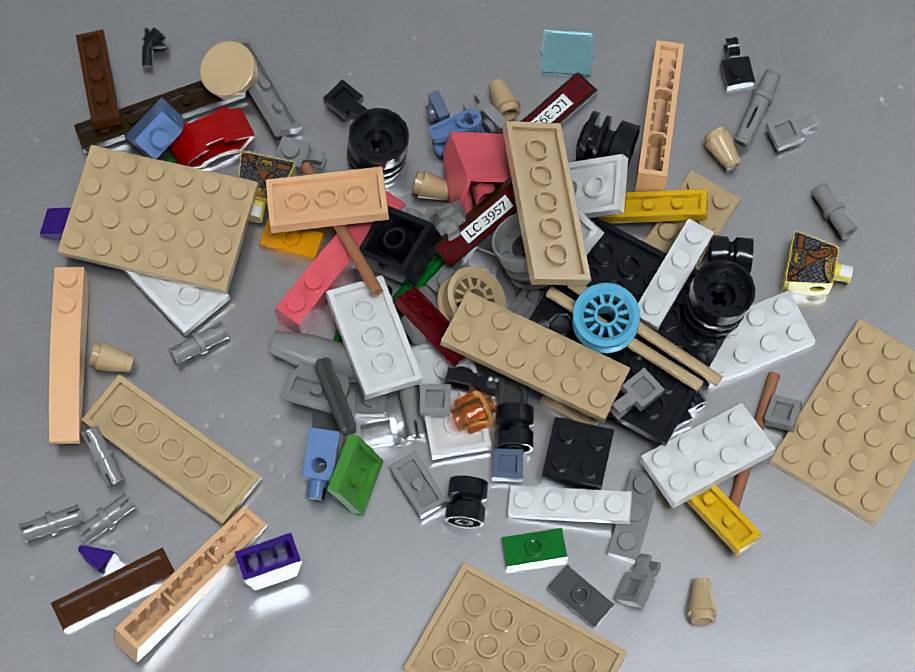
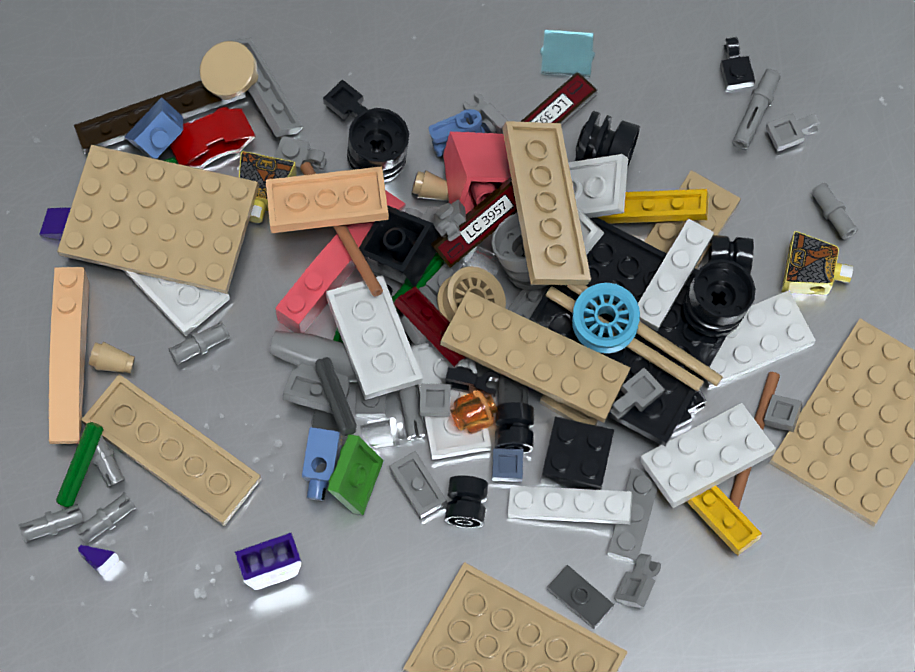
(79, 464): none -> green axle
(98, 79): reddish brown tile -> none
(113, 590): reddish brown tile -> none
(152, 40): black plate -> none
(187, 585): light nougat slope -> none
(298, 244): light orange plate -> none
(436, 107): sand blue plate -> none
(504, 100): tan cone -> none
(534, 548): green plate -> none
(659, 117): light nougat slope -> none
(702, 603): tan cone -> none
(723, 147): tan cone -> none

